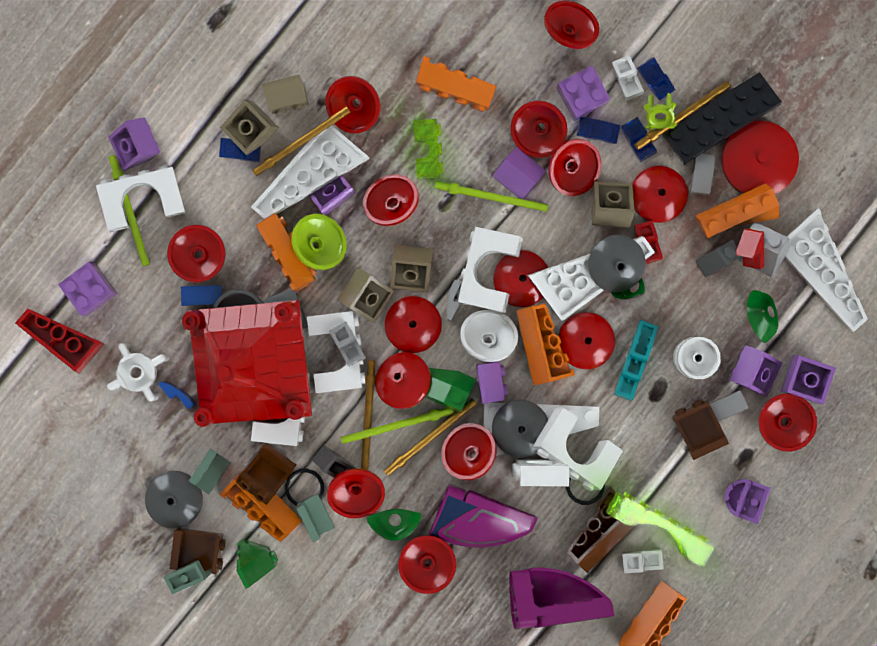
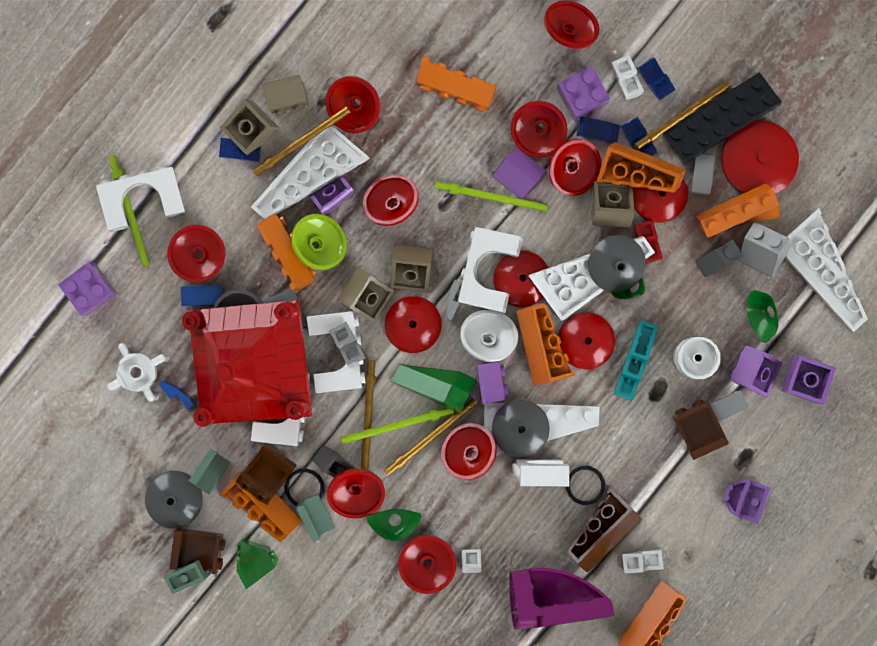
(64, 342): red wedge -> none
(134, 143): medium lavender slope -> none
(411, 386): red dish -> none
(428, 132): clear neon green arch -> none
(471, 561): none -> white slope
(478, 520): magenta panel -> none
(552, 445): white arch -> none
(632, 513): clear neon green arch -> none
(639, 169): none -> orange wedge
(653, 122): lime piece -> none
(752, 248): slope -> none
(800, 423): red dish -> none

